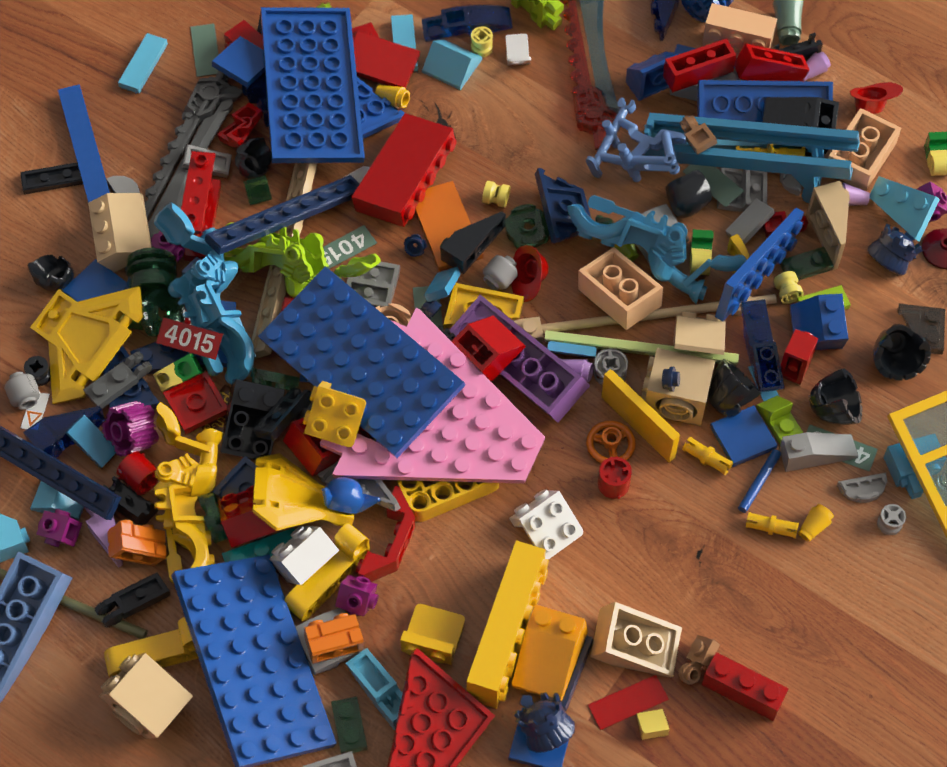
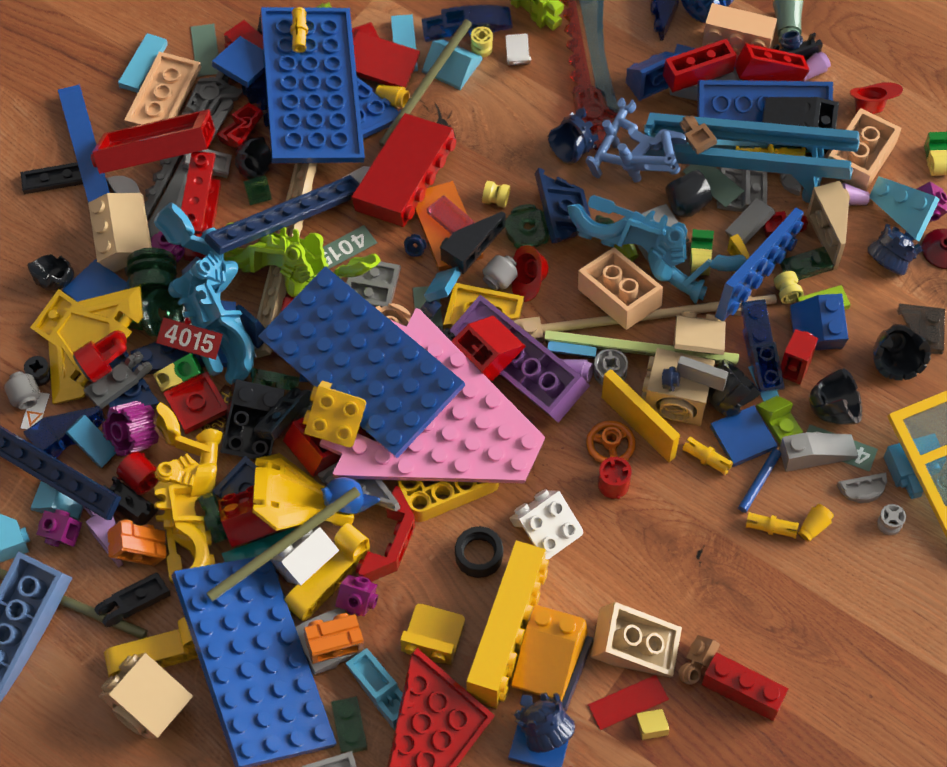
(95, 357): none -> red piece
(153, 141): none -> red door
(163, 89): none -> light nougat plate
(251, 325): none -> dark blue slope
(282, 544): none -> olive piece
(299, 30): none -> yellow pin
(429, 77): none -> olive piece
(449, 215): none -> clear pink tile
(484, 534): none -> black tyre
(572, 137): none -> dark blue hair
(702, 373): none -> light grey tile
(791, 40): none -> dark blue plate

